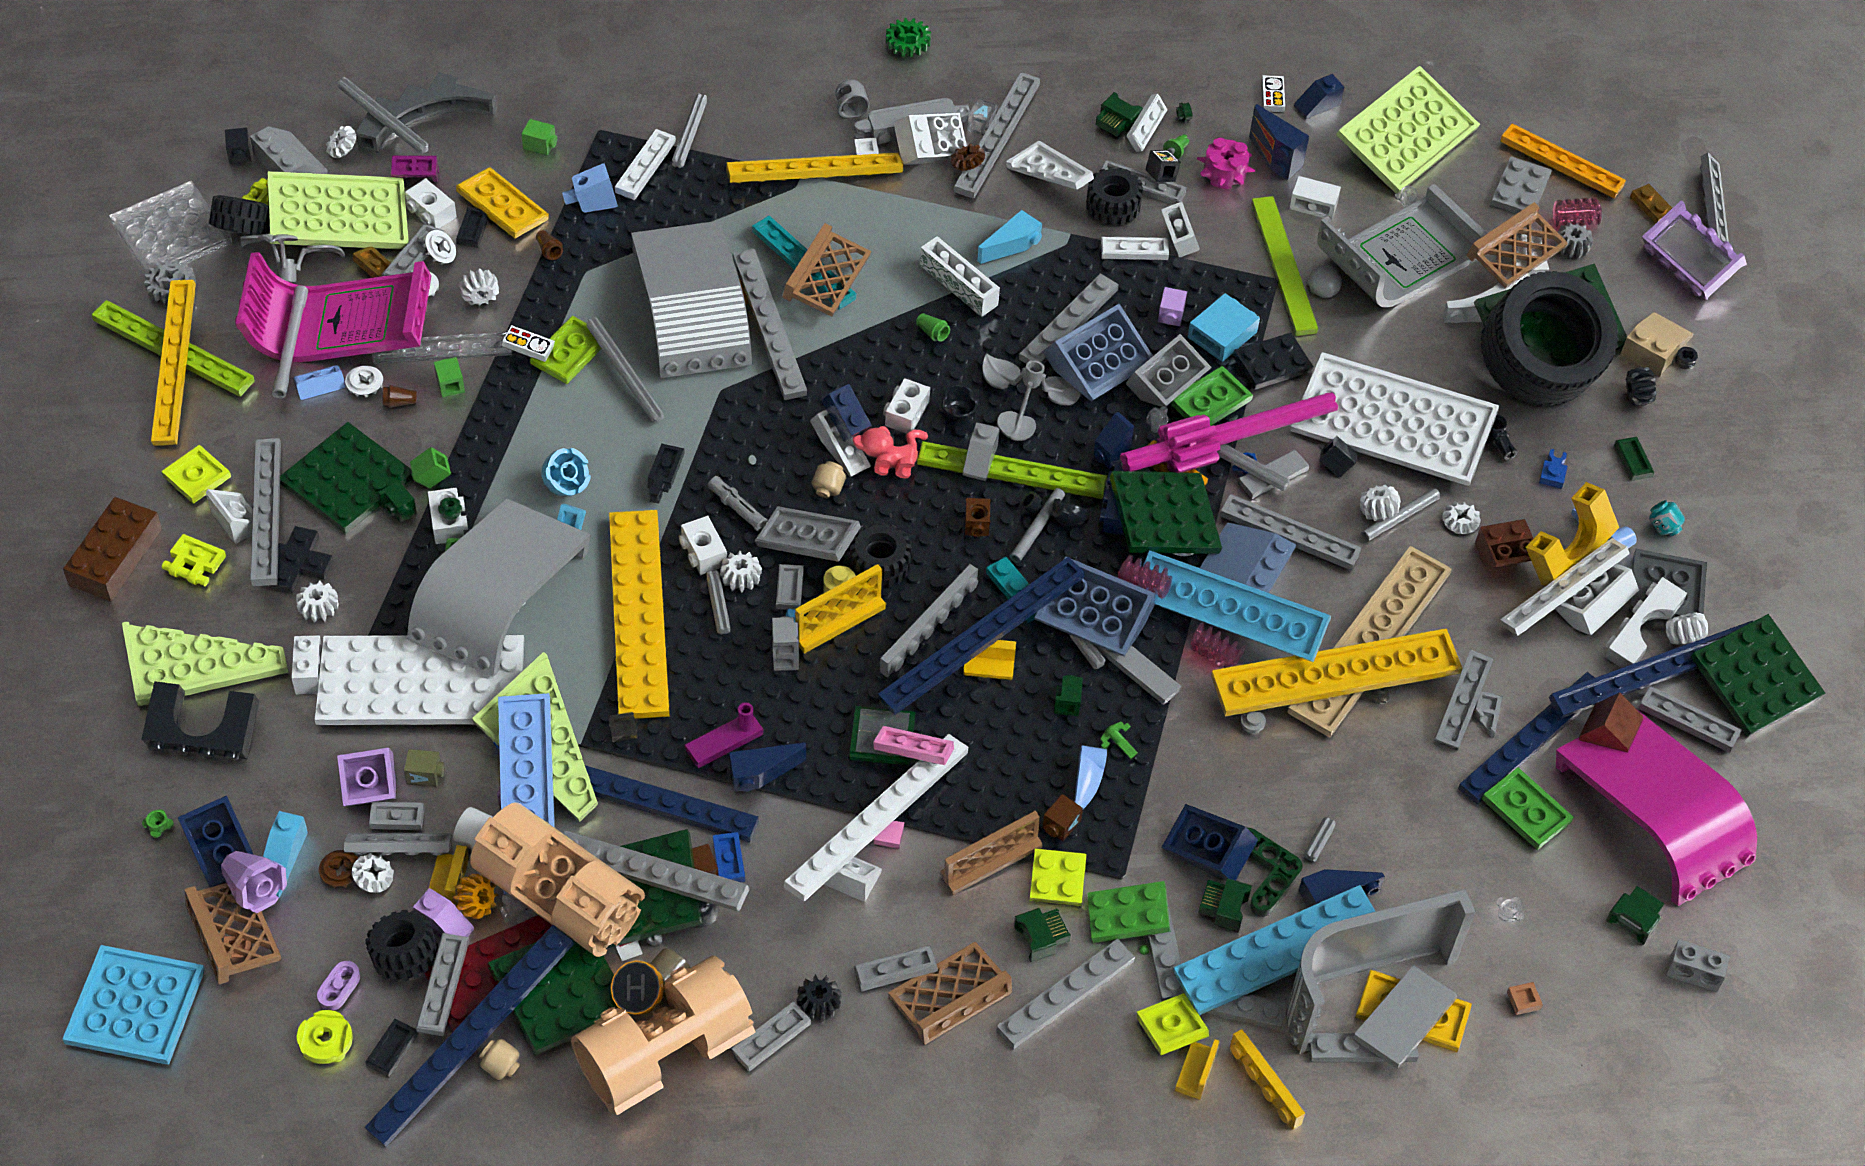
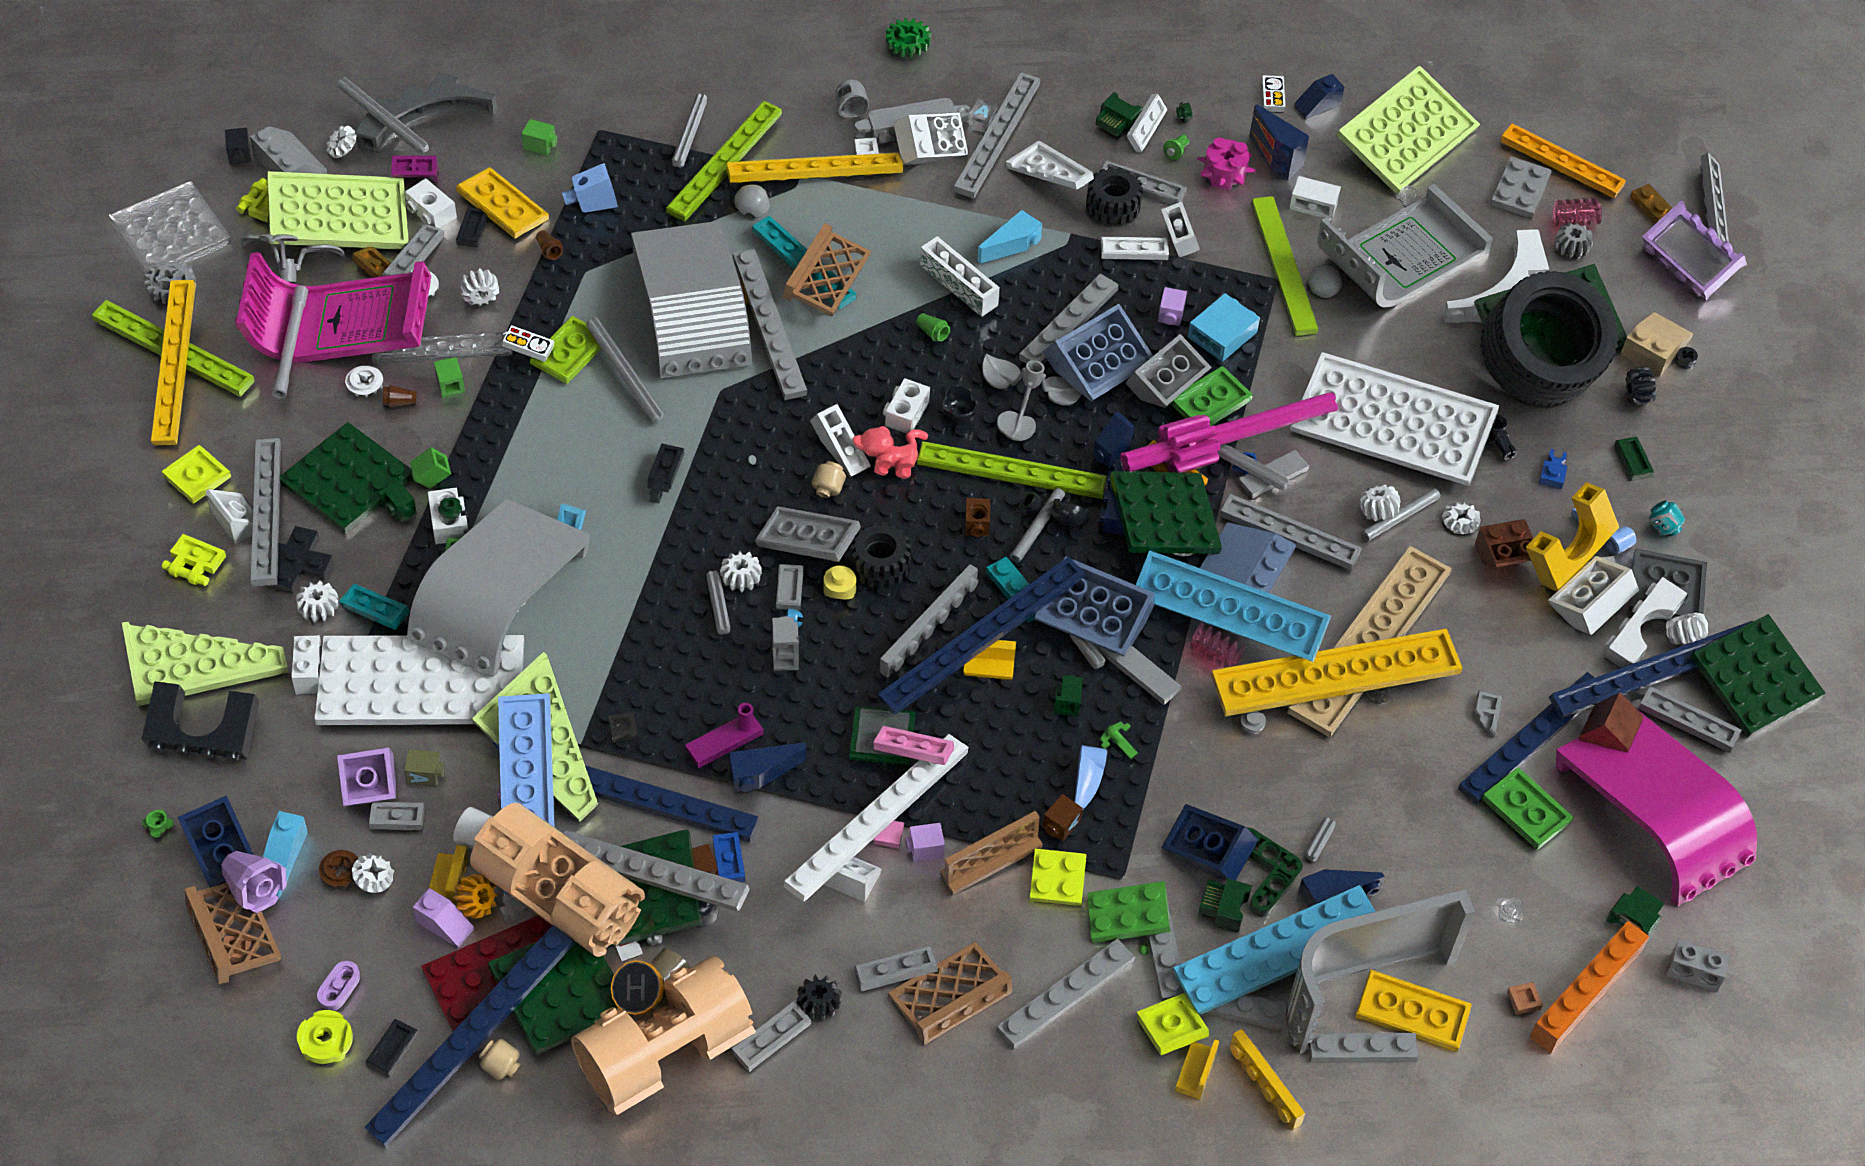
(112, 549): reddish brown brick -> none
(134, 1004): medium azure plate -> none
(239, 215): black tyre -> none
(319, 382): light blue slope -> none
(374, 606): none -> teal plate
(398, 842): light grey plate -> none
(402, 945): black tyre -> none
(442, 984): light grey tile -> none
(446, 245): white gear -> none
(565, 472): medium azure cylinder -> none
(638, 614): yellow plate -> none
(645, 164): white plate -> none
(703, 545): white brick -> none
(715, 169): none -> lime tile
(730, 497): light grey pin -> none
(752, 200): none -> light grey hair
(846, 412): dark blue brick -> none
(848, 613): yellow fence -> none
(925, 842): none -> lavender brick
(974, 157): reddish brown gear -> none
(981, 451): light grey slope -> none
(1042, 932): dark green piece -> none
(1145, 577): clear pink piece -> none
(1157, 418): clear plate -> none
(1163, 166): black brick -> none
(1272, 361): black plate -> none
(1338, 456): black panel -> none
(1405, 1017): light grey tile -> none
(1464, 700): light grey piece -> none
(1502, 235): medium nougat fence -> none
(1565, 586): white plate -> none
(1589, 987): none -> orange brick

